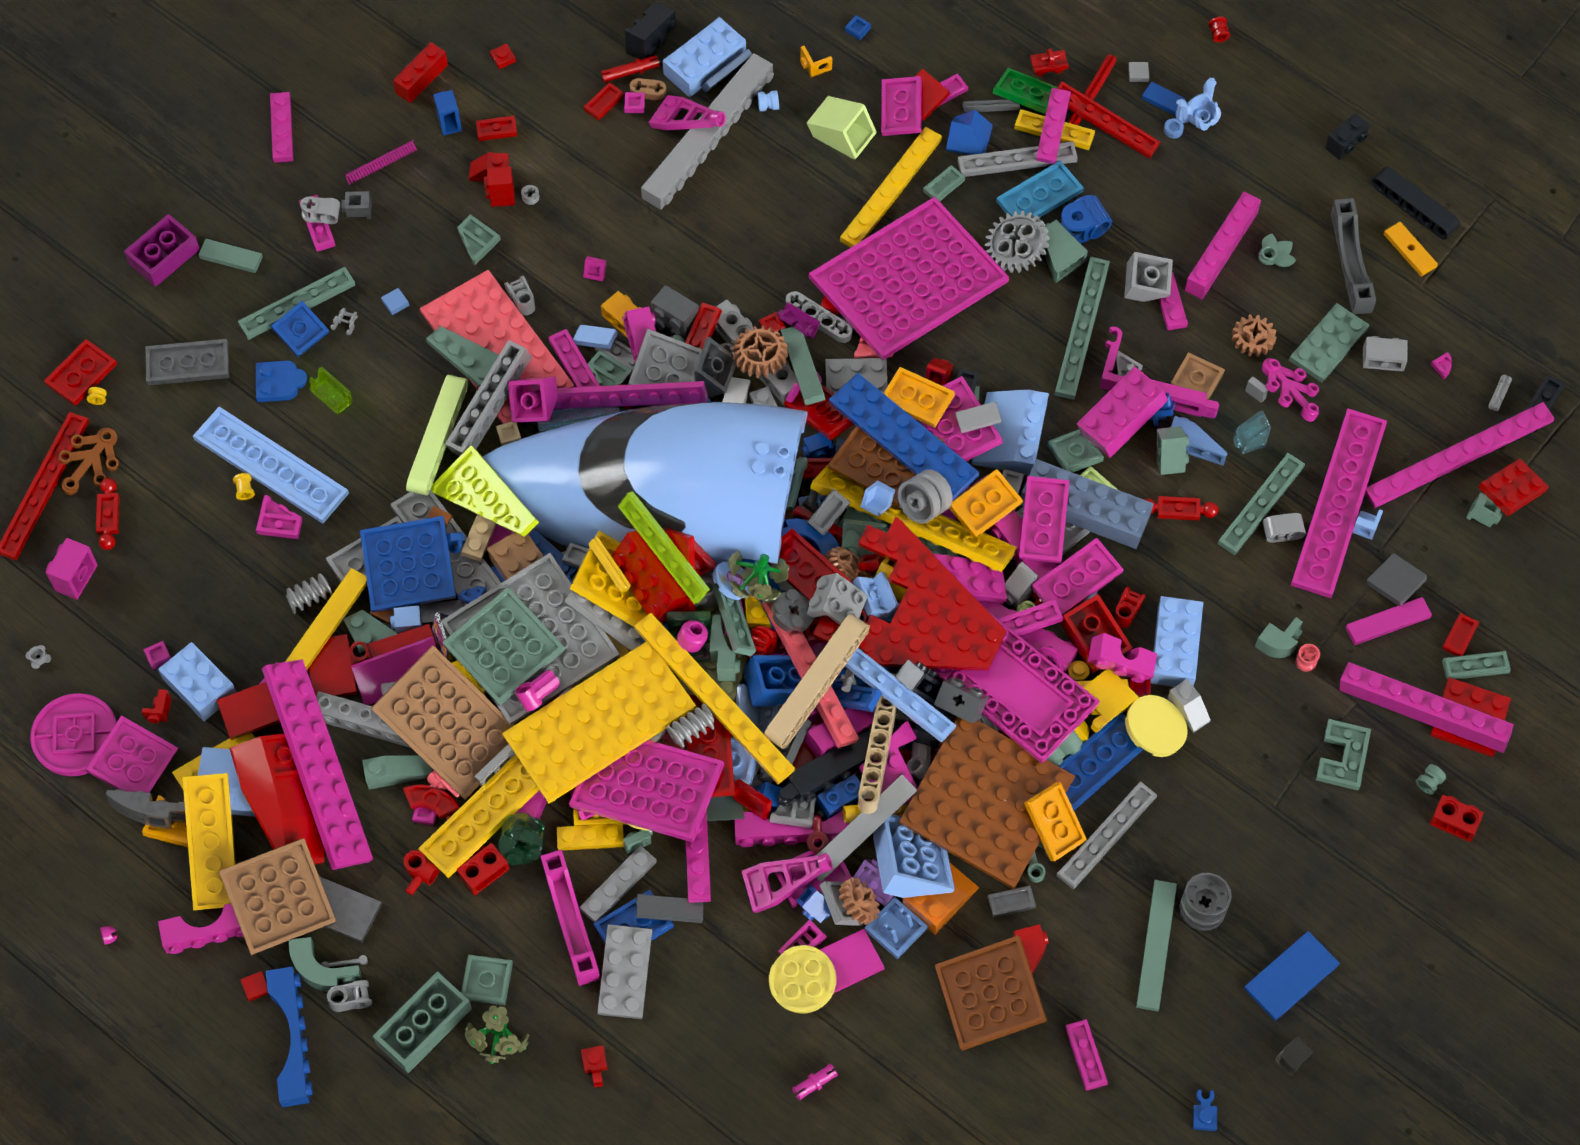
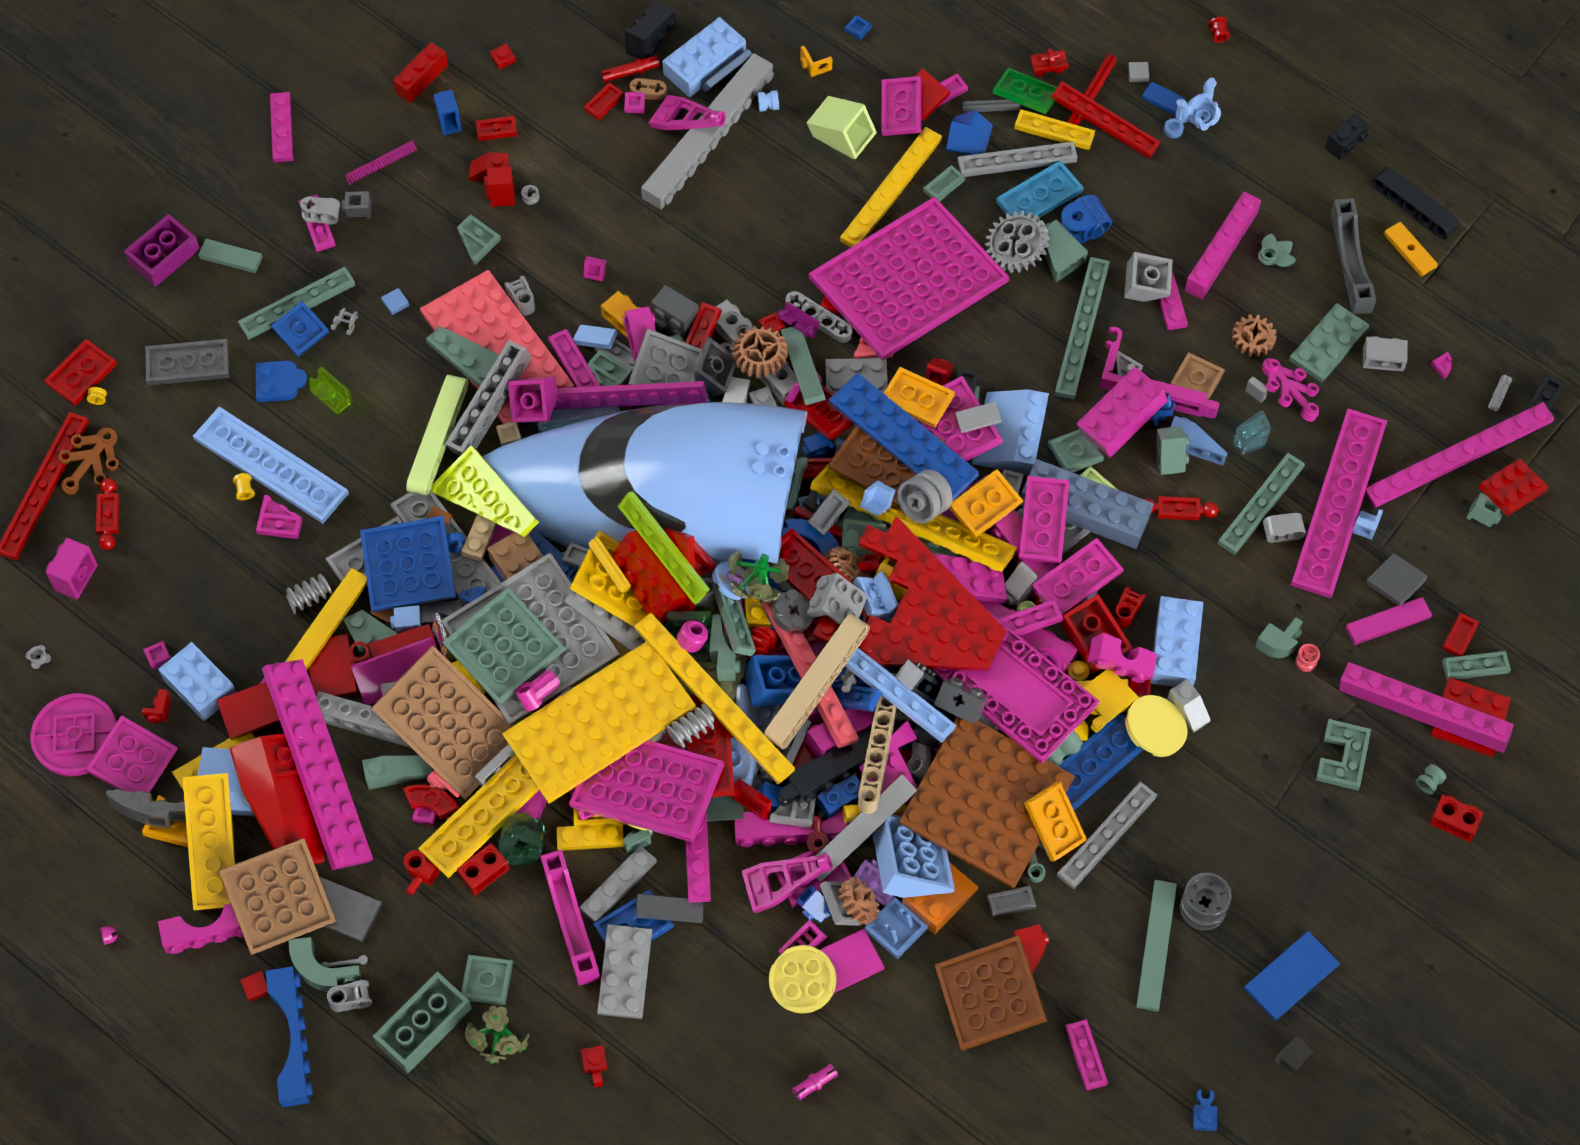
(1053, 126): dark pink plate -> none

